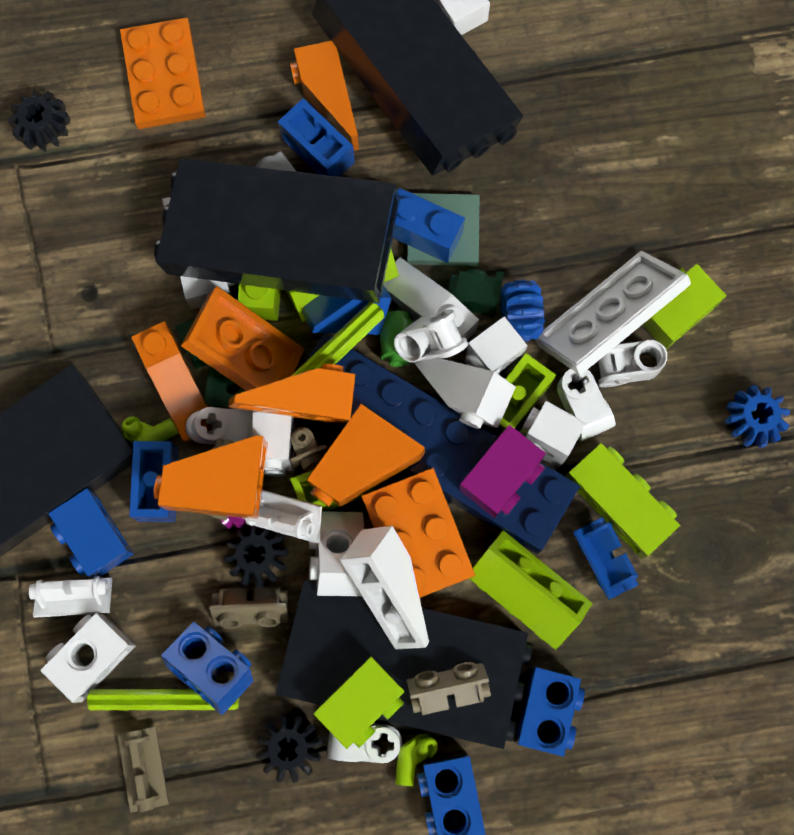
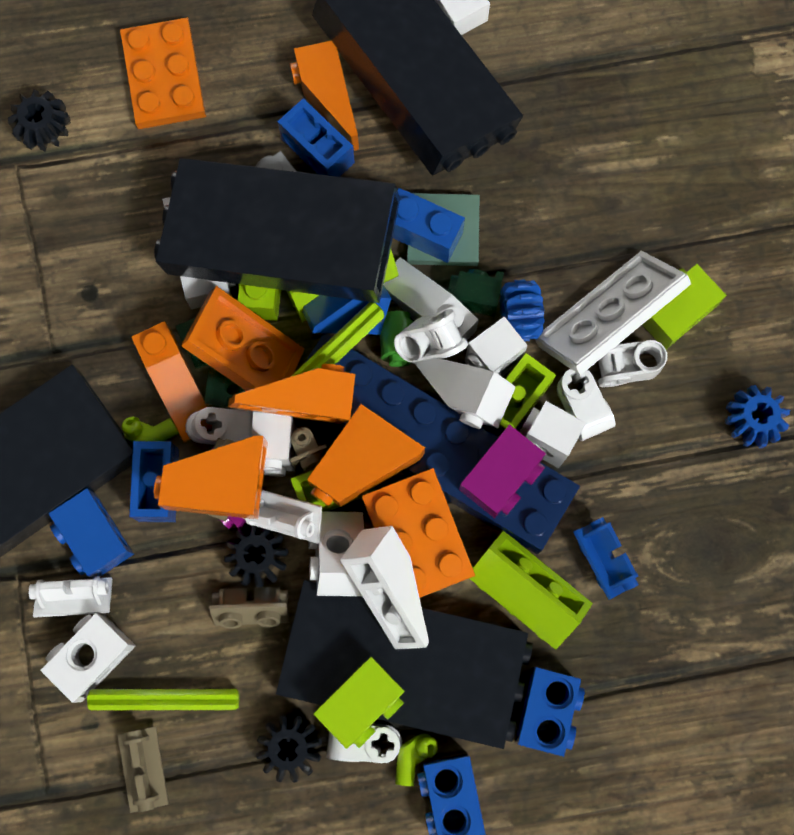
(202, 672): blue brick -> none
(465, 681): dark tan hinge -> none
(623, 500): lime brick -> none

